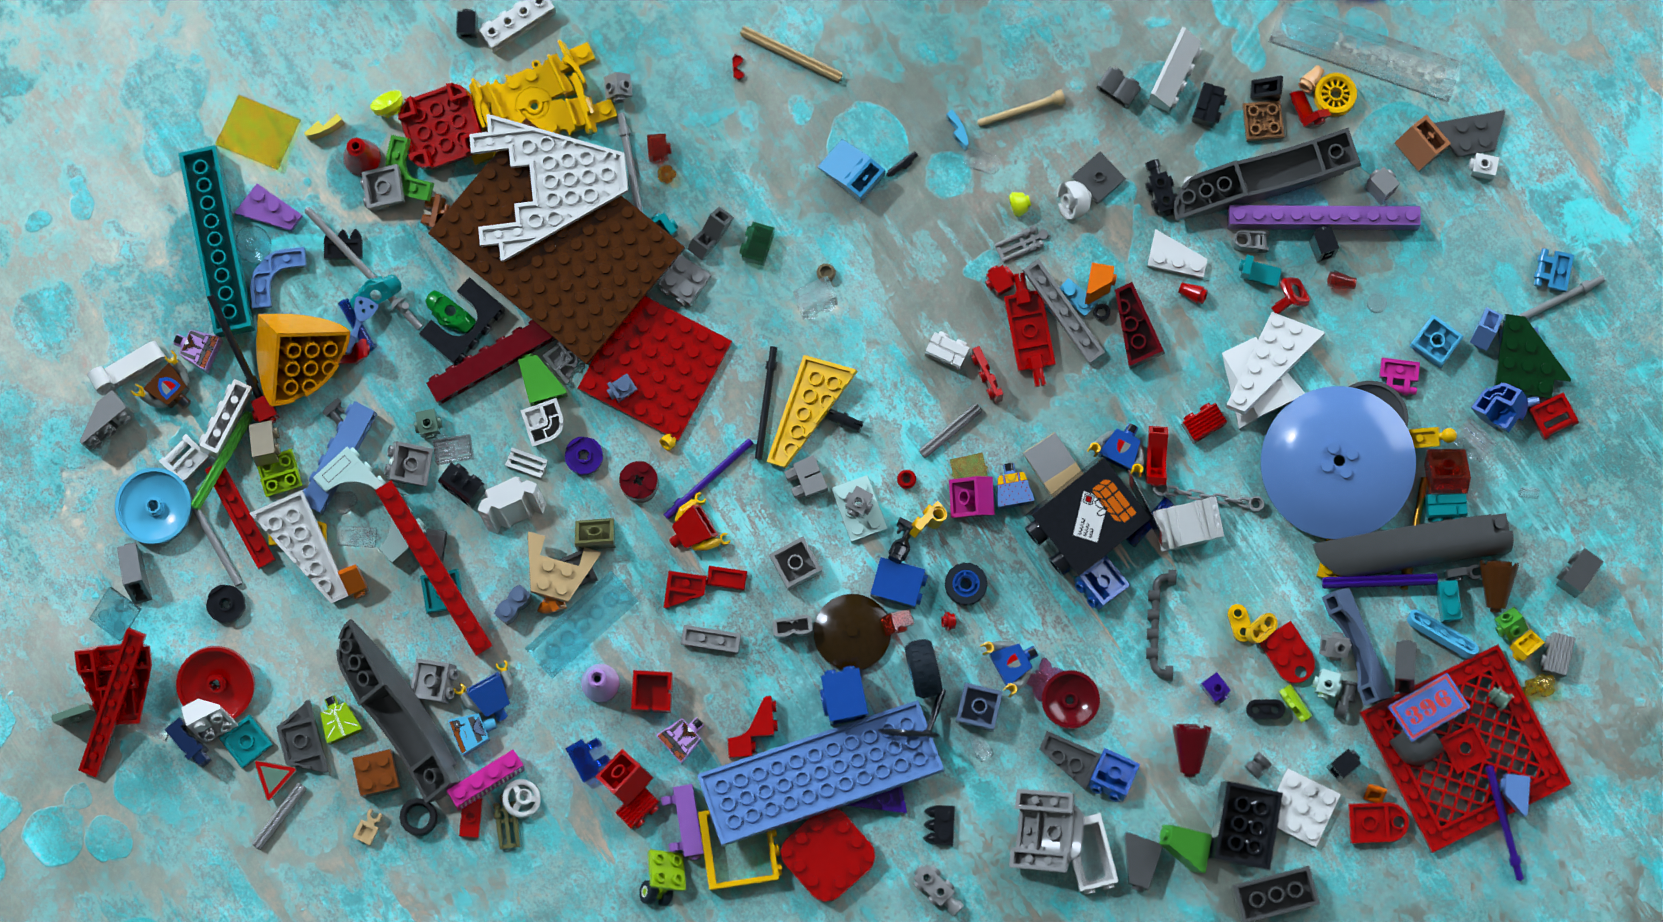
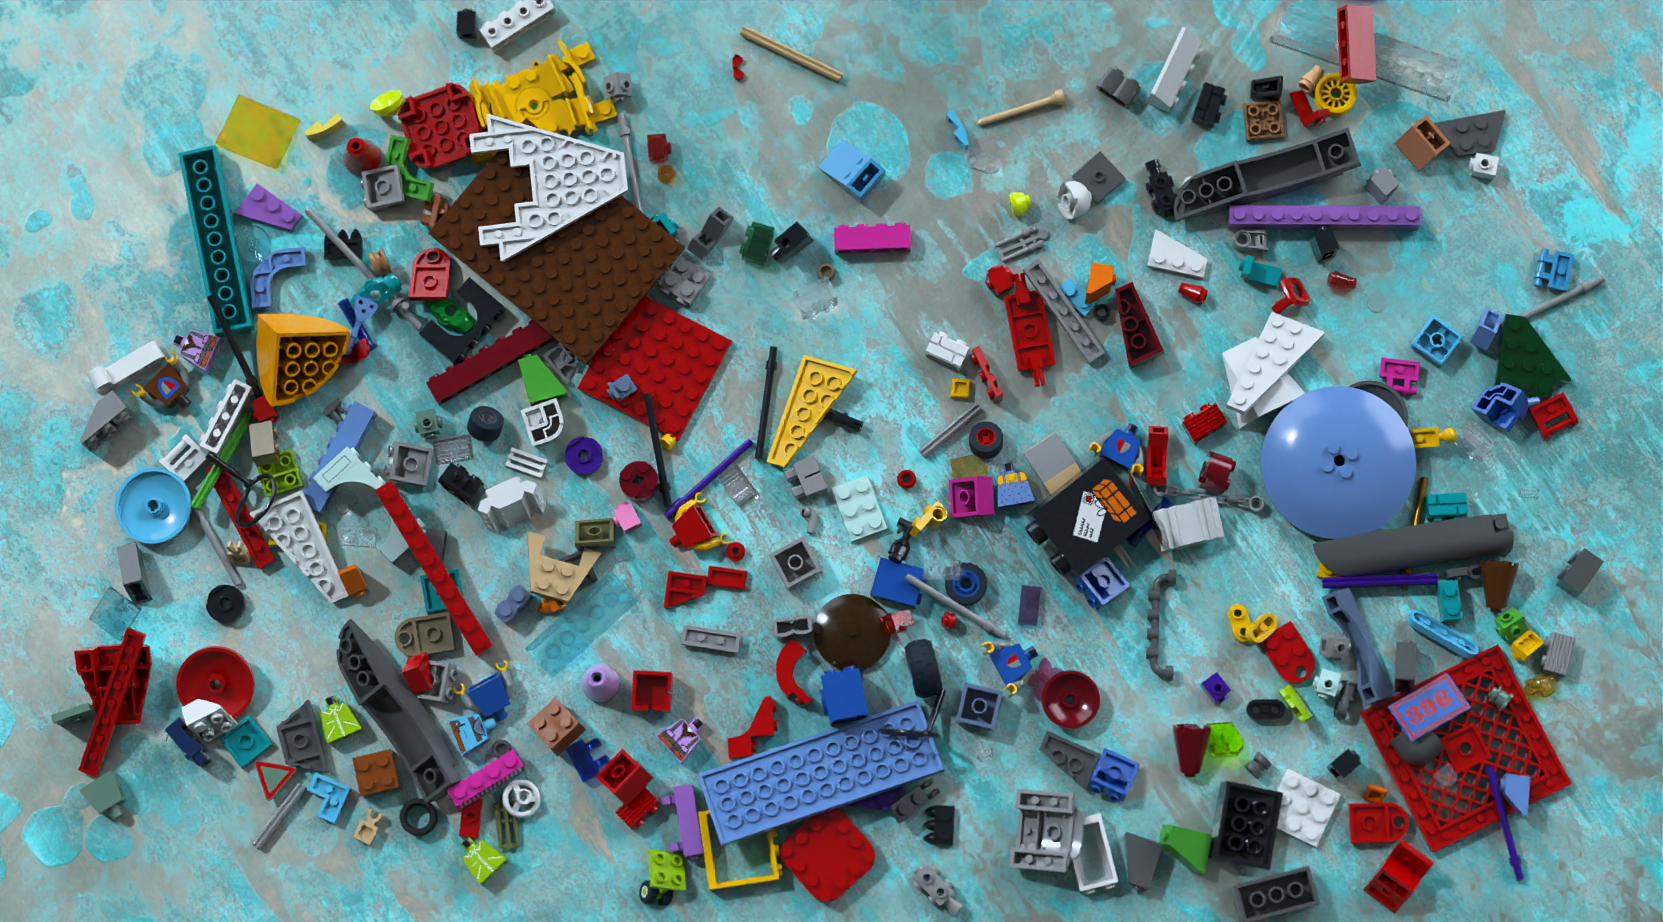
(105, 795): none -> sand green torso
(238, 554): none -> tan plate
(247, 483): none -> black piece
(334, 794): none -> medium azure plate
(380, 262): none -> medium nougat wheel
(418, 673): none -> red slope
(427, 634): none -> dark tan plate
(430, 278): none -> red plate
(482, 860): none -> lime torso
(485, 423): none -> black wheel
(500, 748): none -> dark grey plate
(556, 726): none -> brick
(626, 517): none -> bright pink brick
(664, 486): none -> black bar
(738, 486): none -> clear brick
(739, 556): none -> red plate
(786, 661): none -> red arch
(798, 239): none -> black torso
(811, 517): none -> light grey arm
(858, 495): light grey brick -> none
(872, 238): none -> dark pink brick
(903, 164): black piece -> none
(912, 801): none -> black hinge
(942, 569): none -> clear plate
(960, 388): none -> yellow tile
(985, 433): none -> black wheel
(987, 625): none -> light grey bar
(1029, 605): none -> clear purple plate
(1216, 472): none -> dark red brick
(1224, 740): none -> clear neon green slope
(1356, 44): none -> brick
(1398, 876): none -> red bracket
(1445, 776): none -> clear tile
(1447, 471): clear red brick -> none

